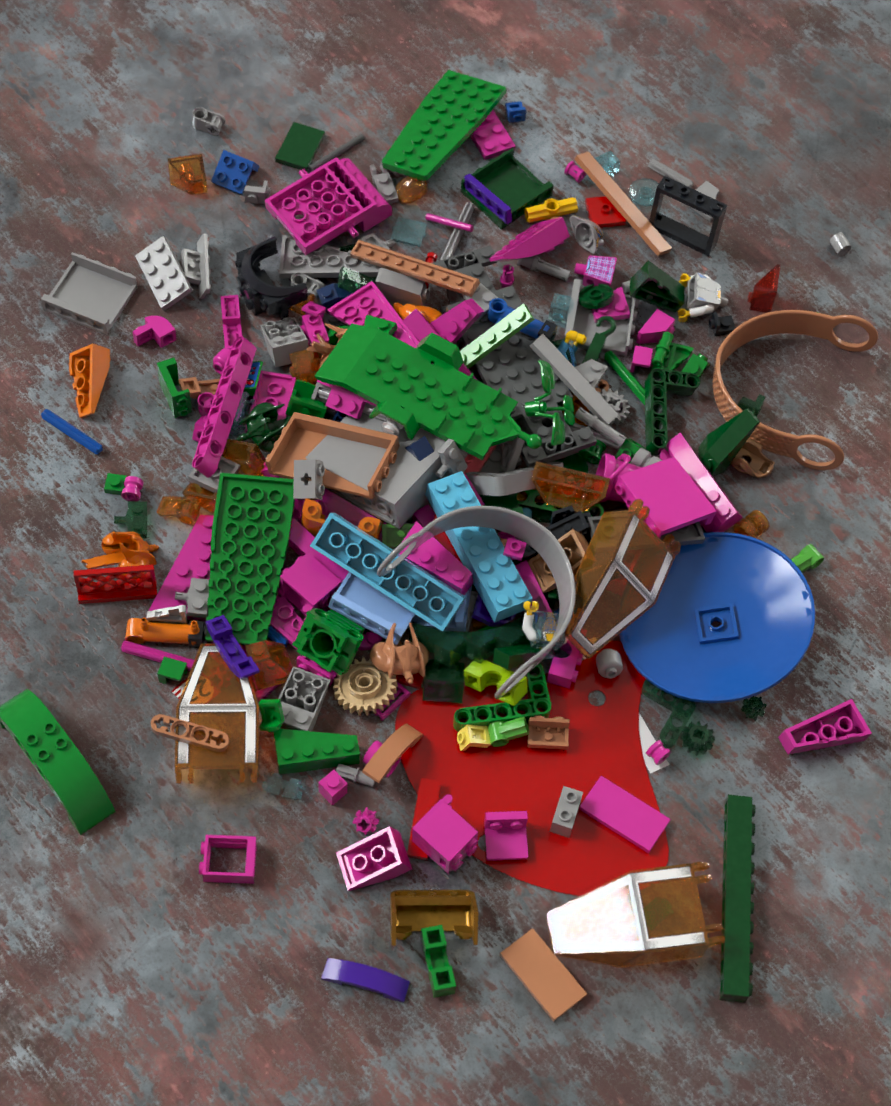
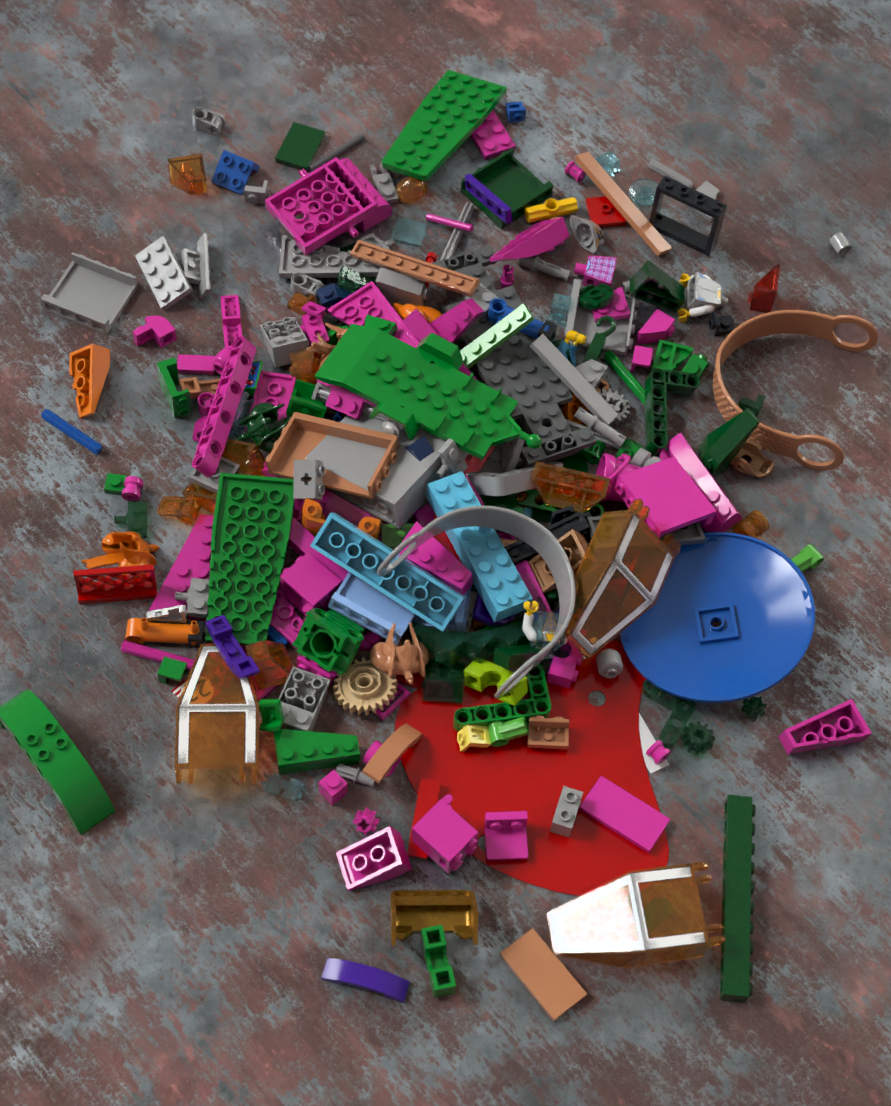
(188, 736): nougat beam -> none
(195, 364): none -> dark pink tile
(227, 841): dark pink window -> none
(258, 288): black piece -> none
(514, 549): dark pink bracket -> none
(539, 408): green plant -> none
(662, 349): green pin -> none

